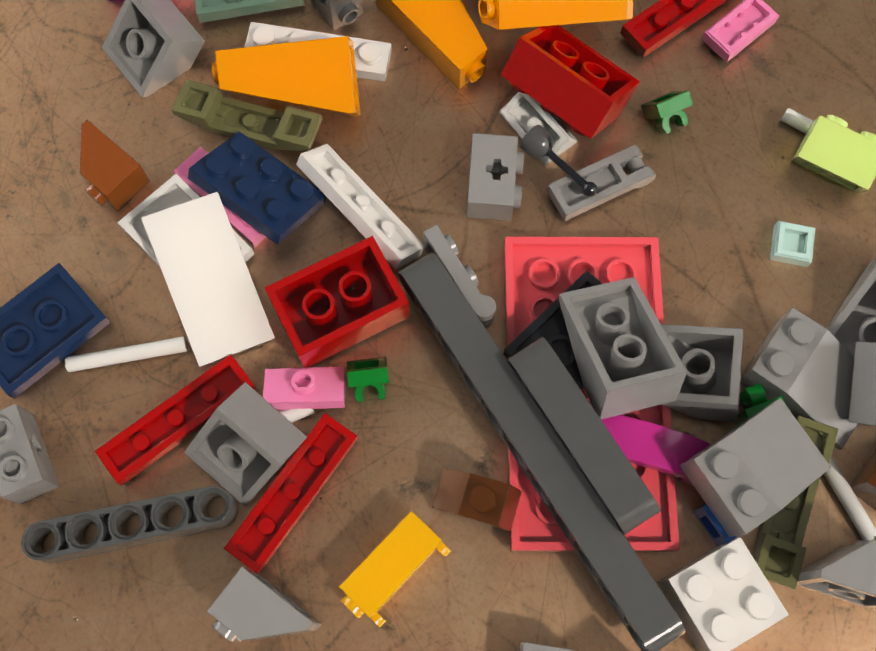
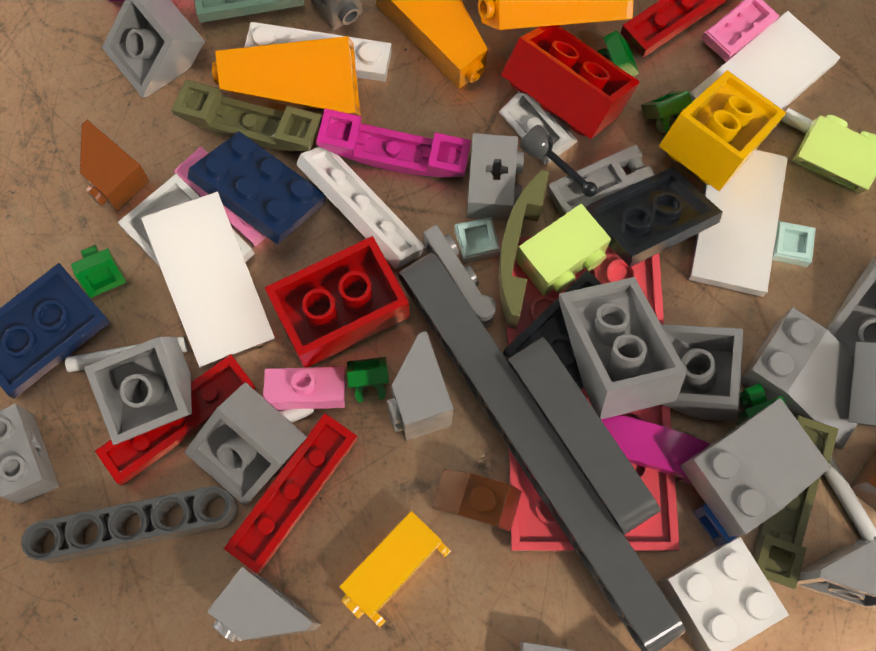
(98, 271): none -> green tile
(142, 388): none -> light grey slope
(392, 149): none -> dark pink slope
(419, 393): none -> light grey slope
(477, 240): none -> light aqua tile
(527, 207): none -> olive slope
(563, 250): none -> yellowish green brick
(619, 53): none -> green tile
(654, 216): none -> black plate
(721, 130): none -> yellow slope
(741, 246): none -> white tile
(778, 62): none -> white tile

